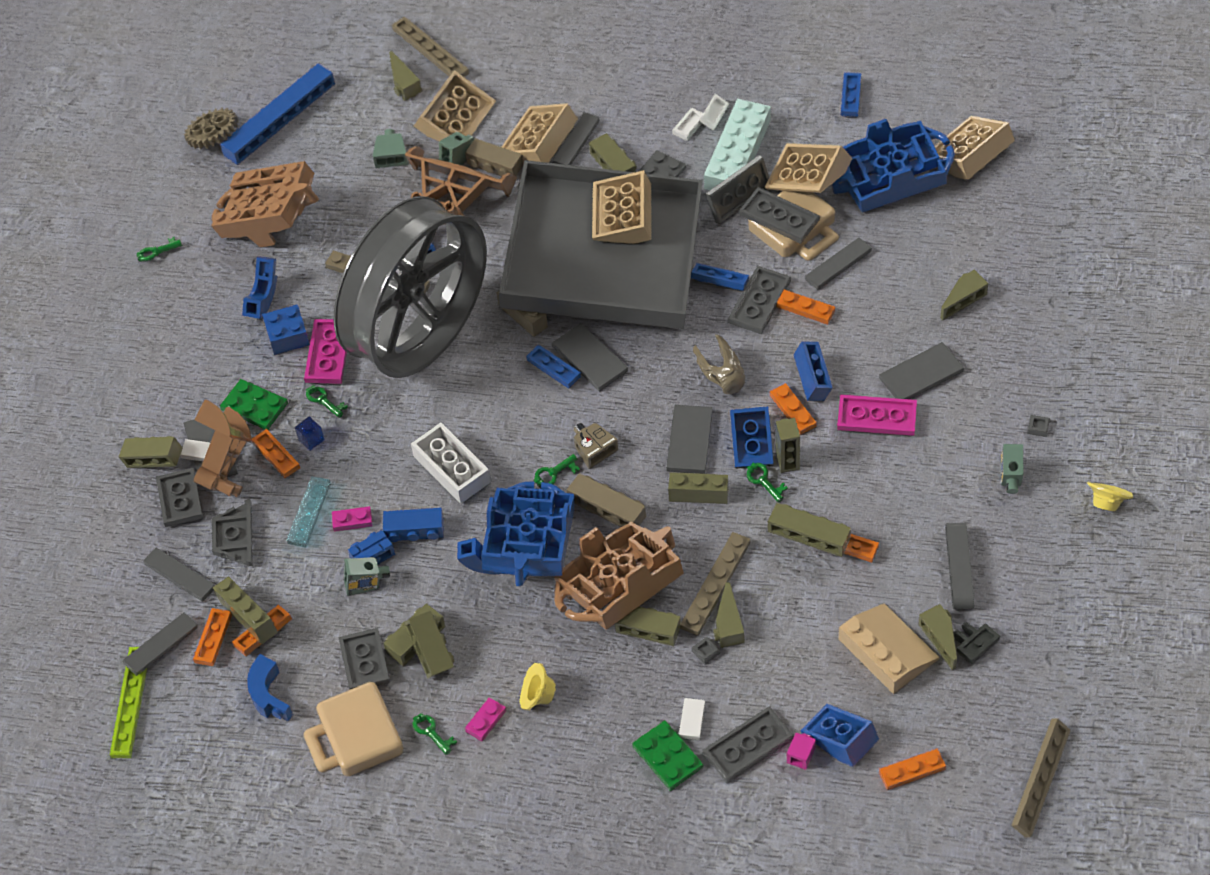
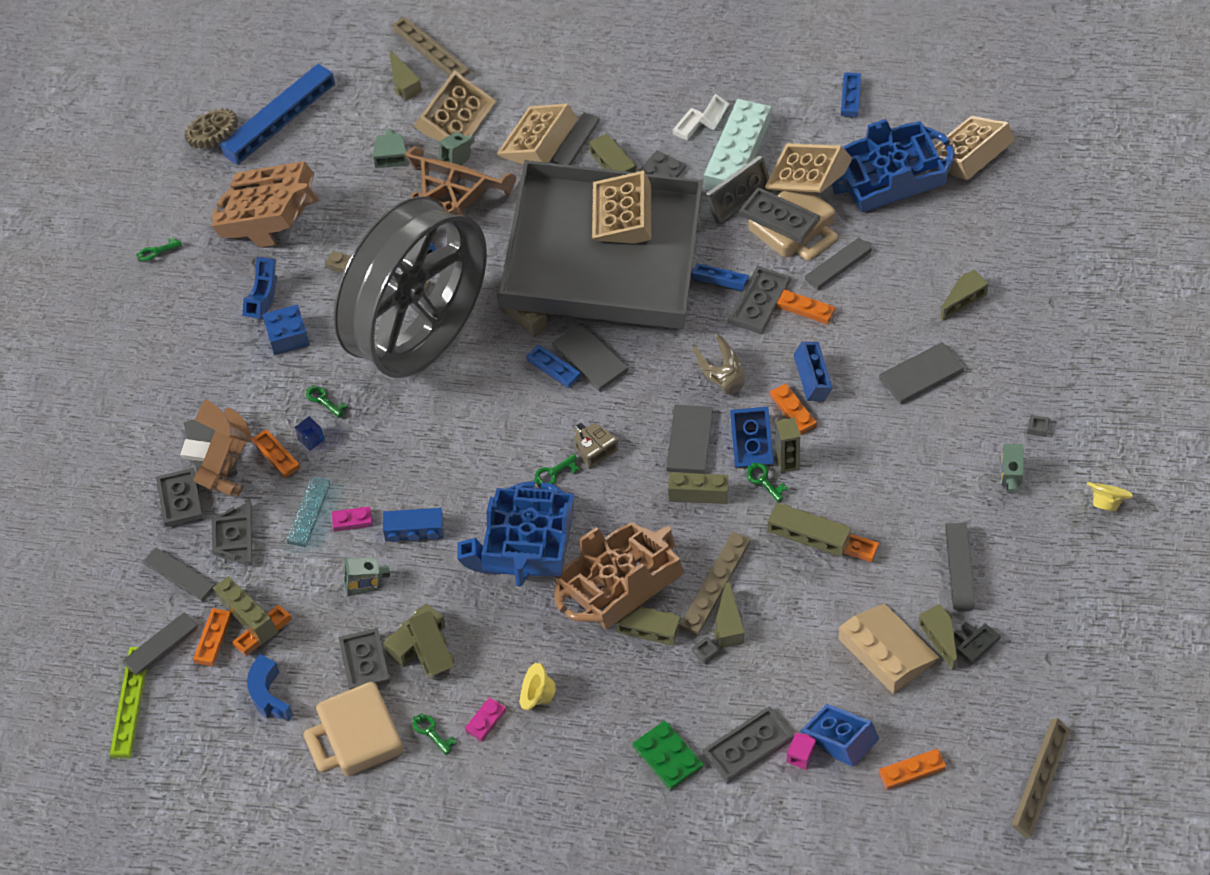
(150, 452): olive brick -> none
(255, 404): green plate -> none
(325, 355): dark pink plate -> none
(375, 546): blue brick -> none
(451, 463): white brick -> none
(493, 158): dark tan brick -> none
(606, 502): dark tan brick -> none
(692, 719): white tile -> none
(877, 415): dark pink plate -> none

